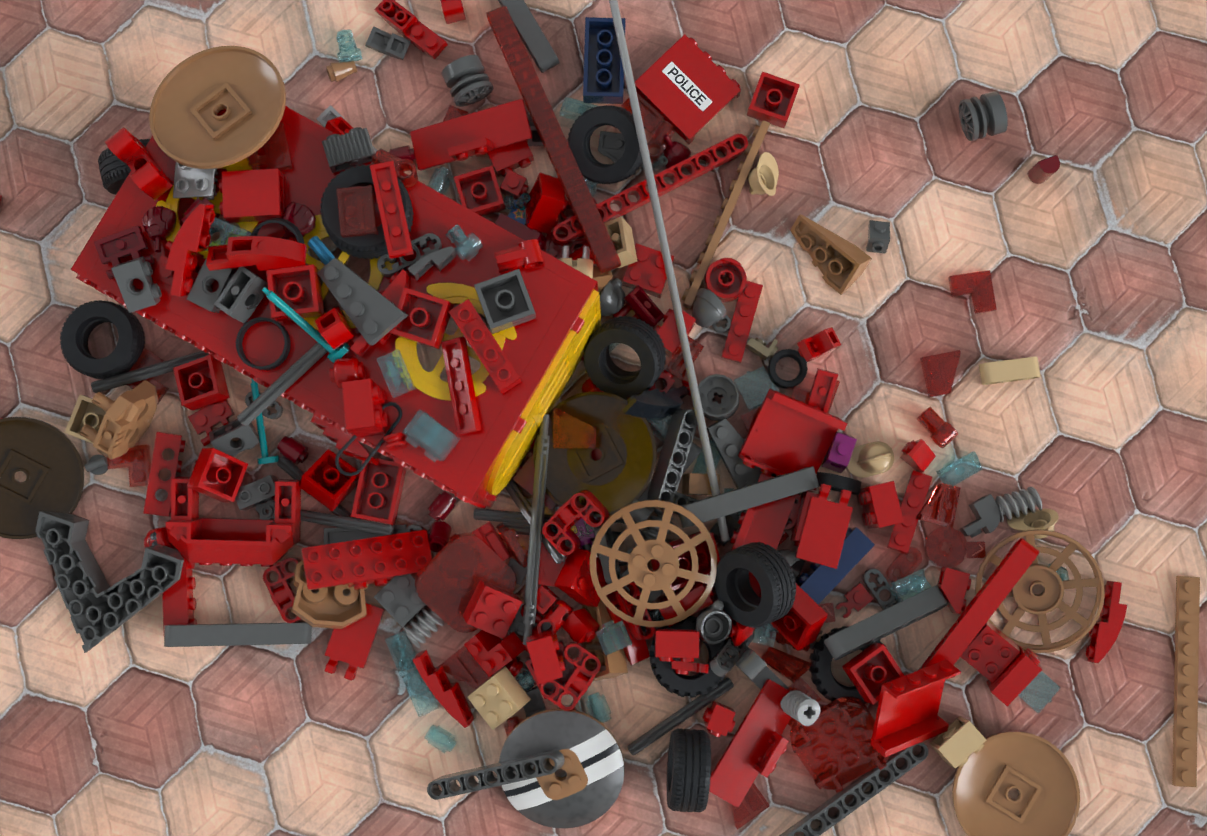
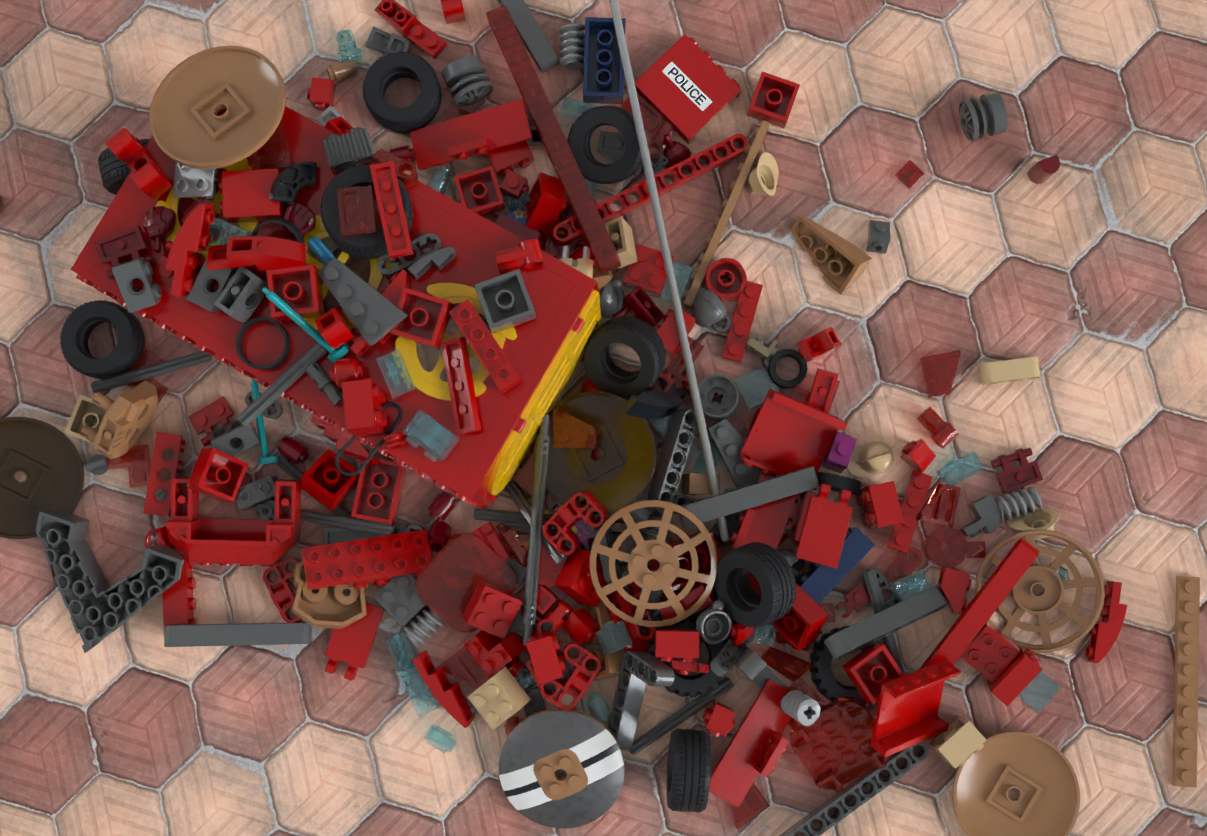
(201, 382): red brick -> none
(291, 181): none -> black tile
(321, 93): none -> red brick
(324, 383): none -> dark grey pin
(390, 69): none -> black tyre
(466, 246): clear light blue plate -> none
(503, 771): dark grey beam -> none
(569, 46): none -> light grey piece
(636, 671): none -> dark grey beam
(682, 275): none -> clear light blue bracket
(878, 606): none -> dark grey axle
(909, 174): none -> clear red tile
(977, 284): clear red plate -> none
(1019, 476): none -> dark red plate

